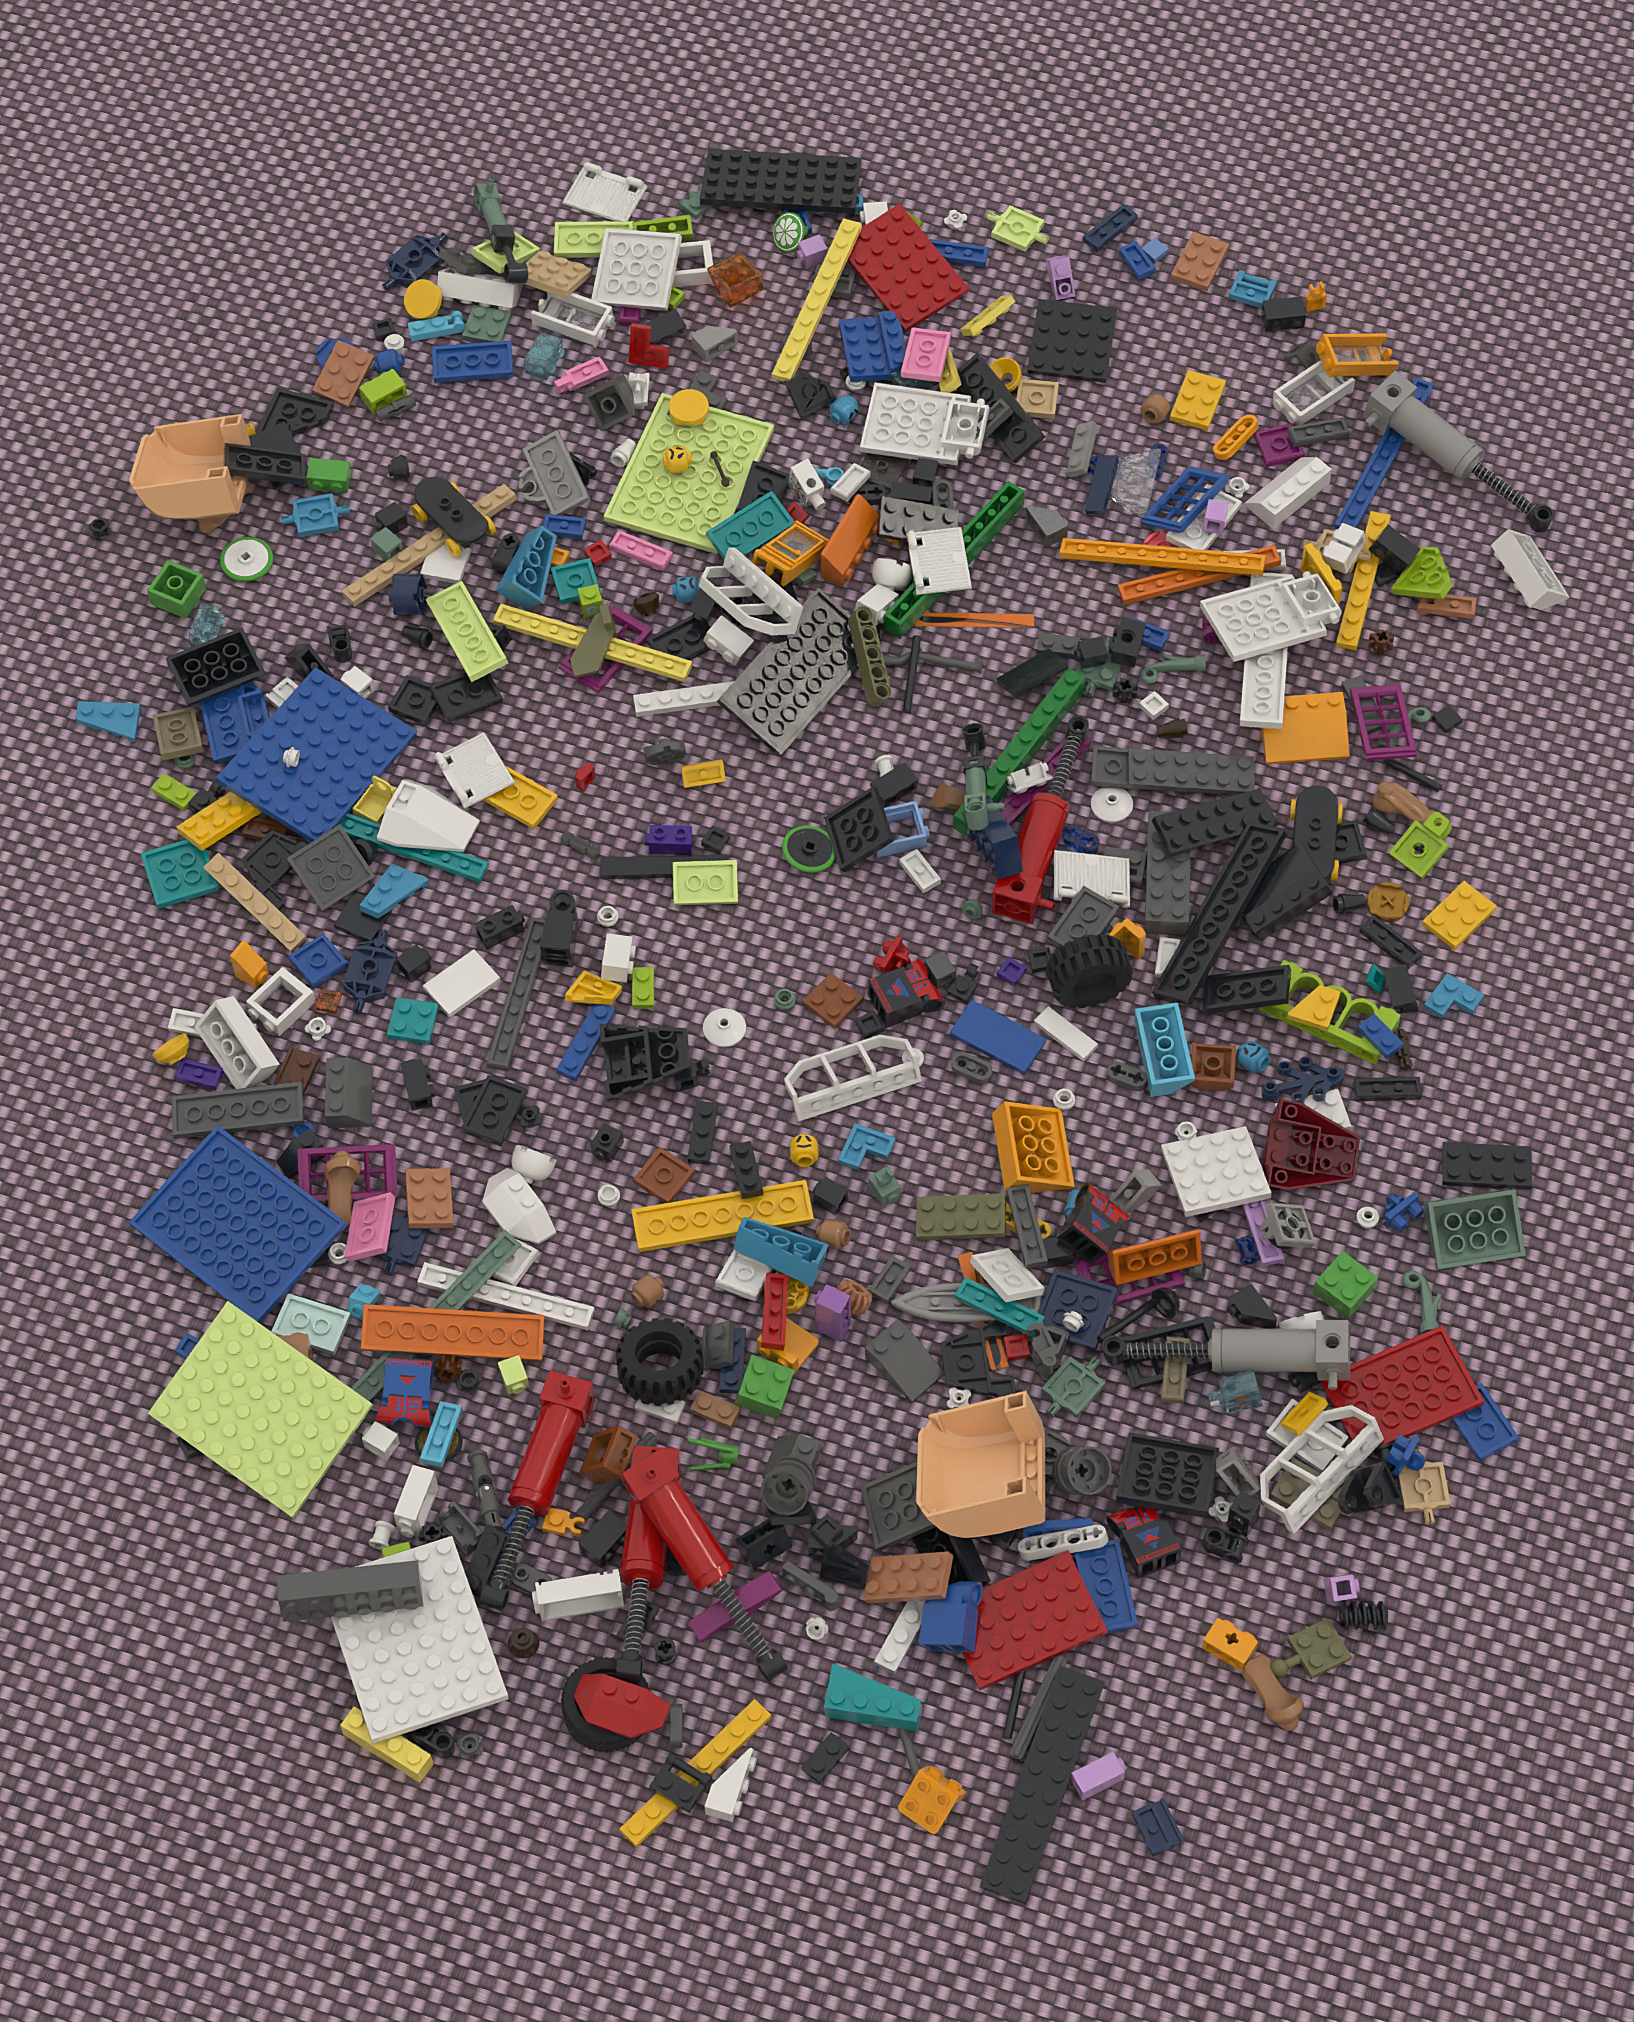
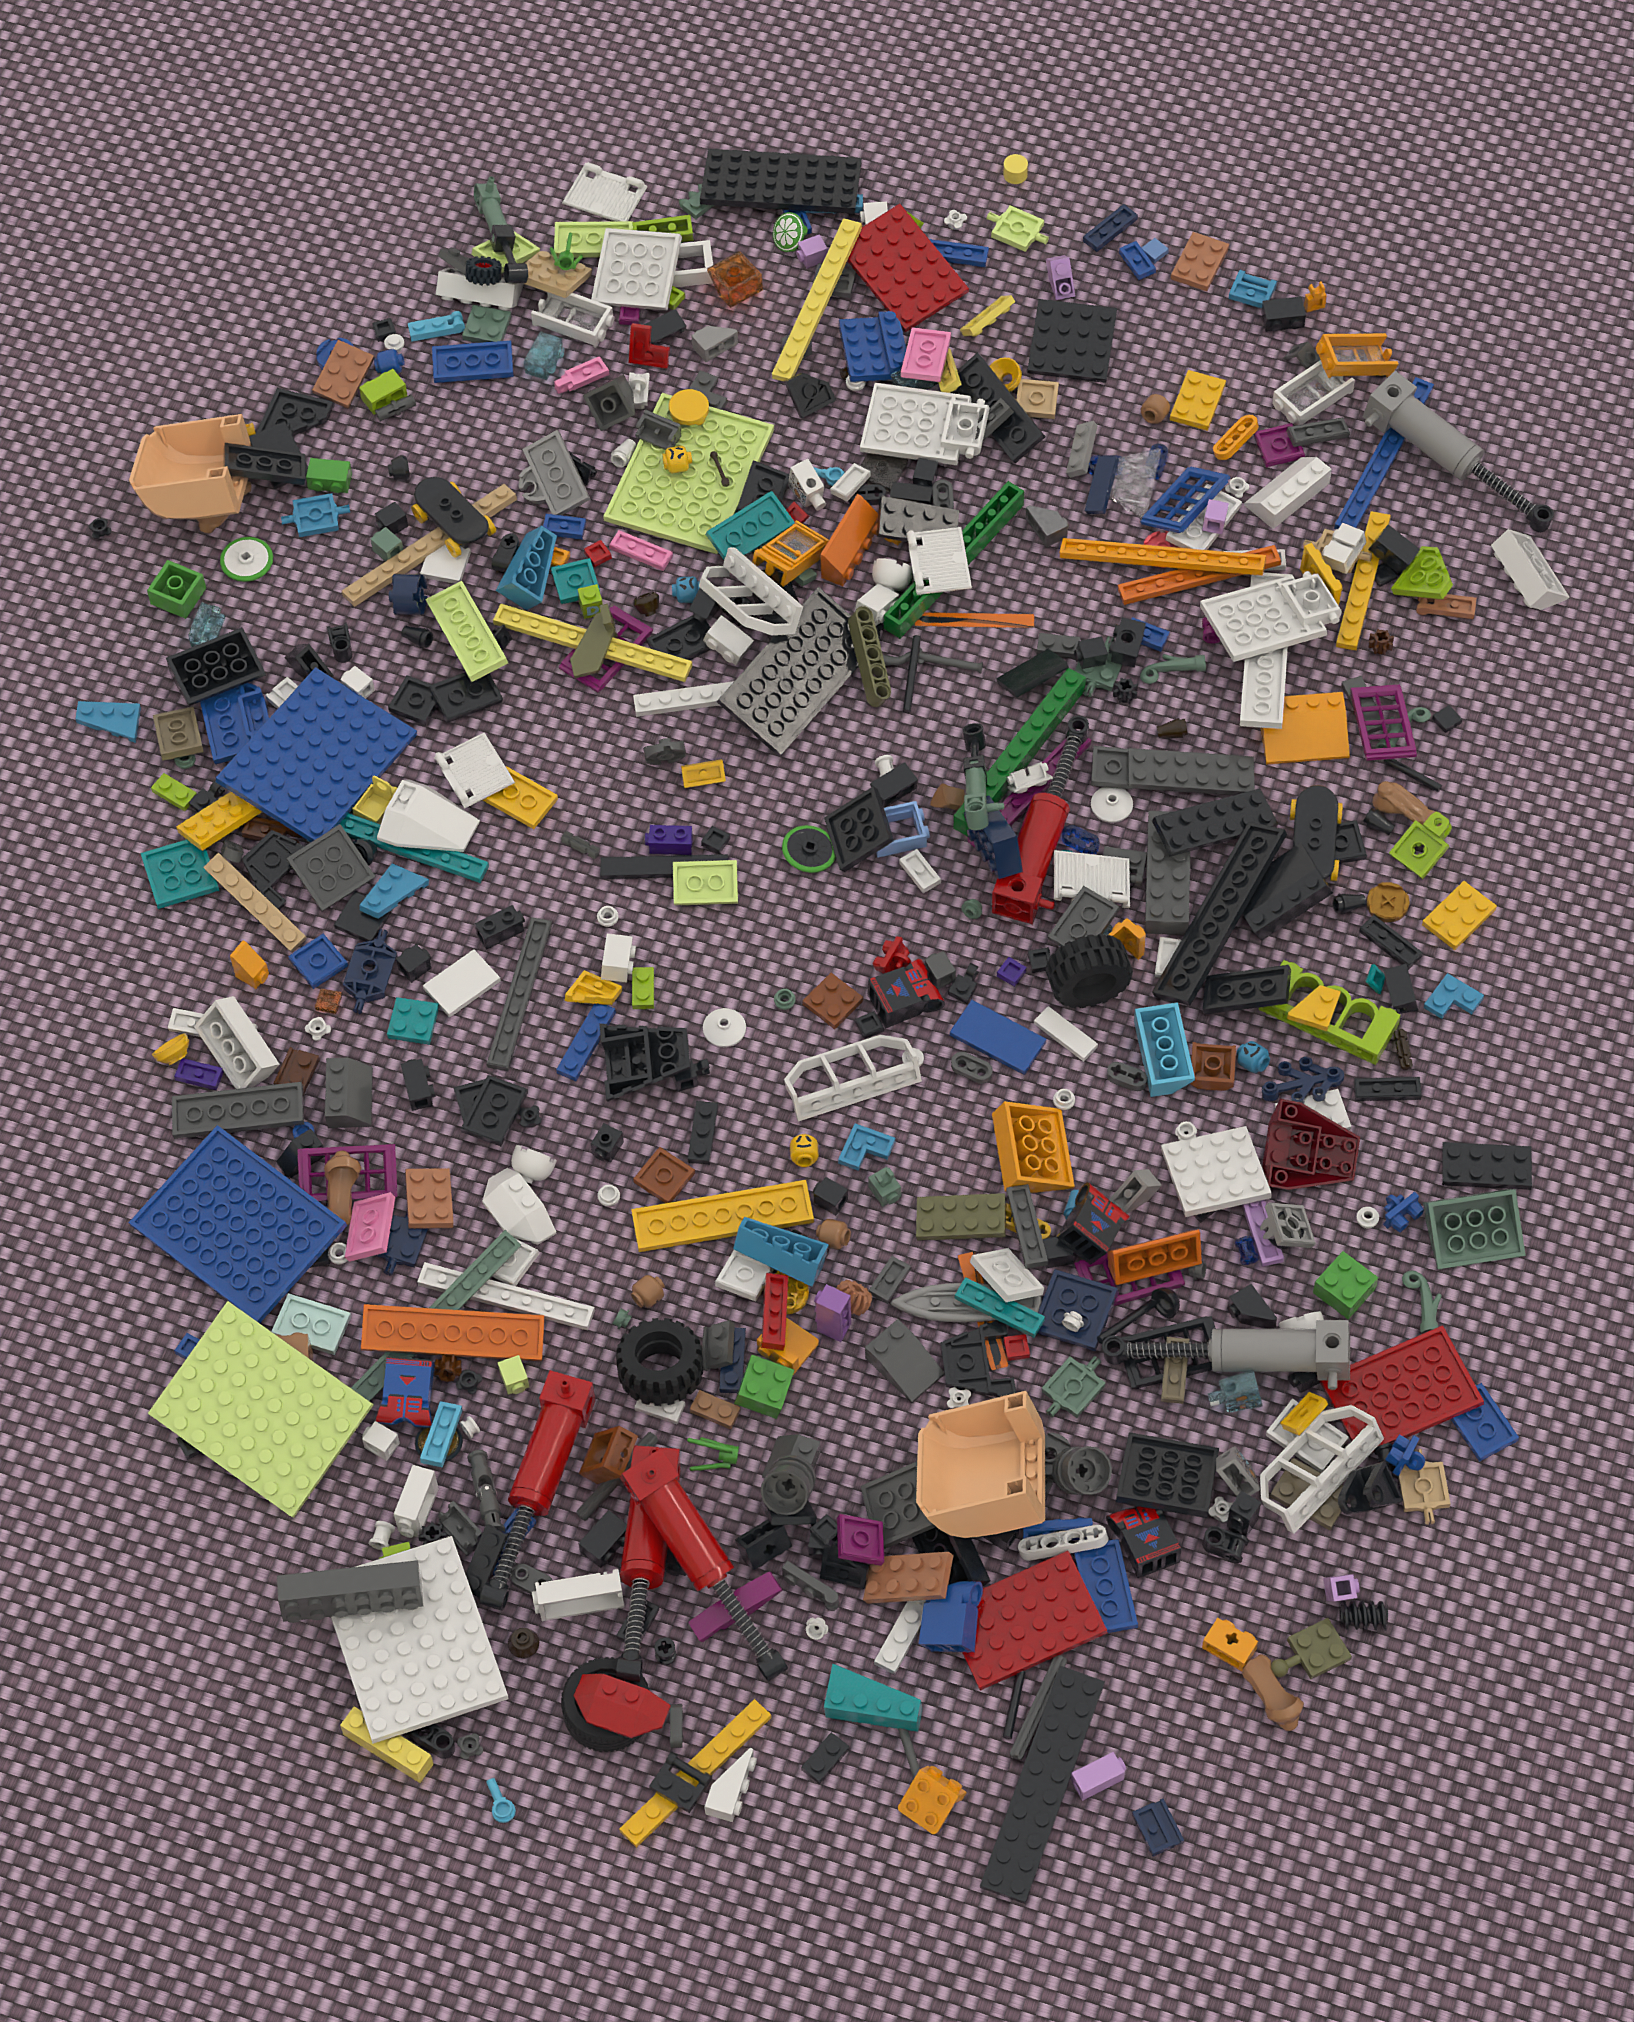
(232, 851): none -> dark grey beam
(291, 757): white plate -> none
(299, 1007): white window -> none
(362, 1295): medium azure bracket -> none
(406, 270): dark blue plate -> none
(423, 299): yellow tile -> none
(469, 1427): none -> white bush
(483, 270): none -> black bush
(503, 1809): none -> medium azure plate
(559, 1522): light orange plate -> none
(560, 930): black piece -> none
(566, 258): none -> bright green plant
(584, 776): red plate -> none
(658, 430): none -> dark grey hinge
(746, 1170): black plate -> none
(843, 410): dark azure head -> none
(860, 1539): none -> magenta tile
(1015, 169): none -> light yellow piece
(1047, 1348): dark grey piece -> none
(1153, 705): white plate -> none
(1380, 1036): blue plate -> none

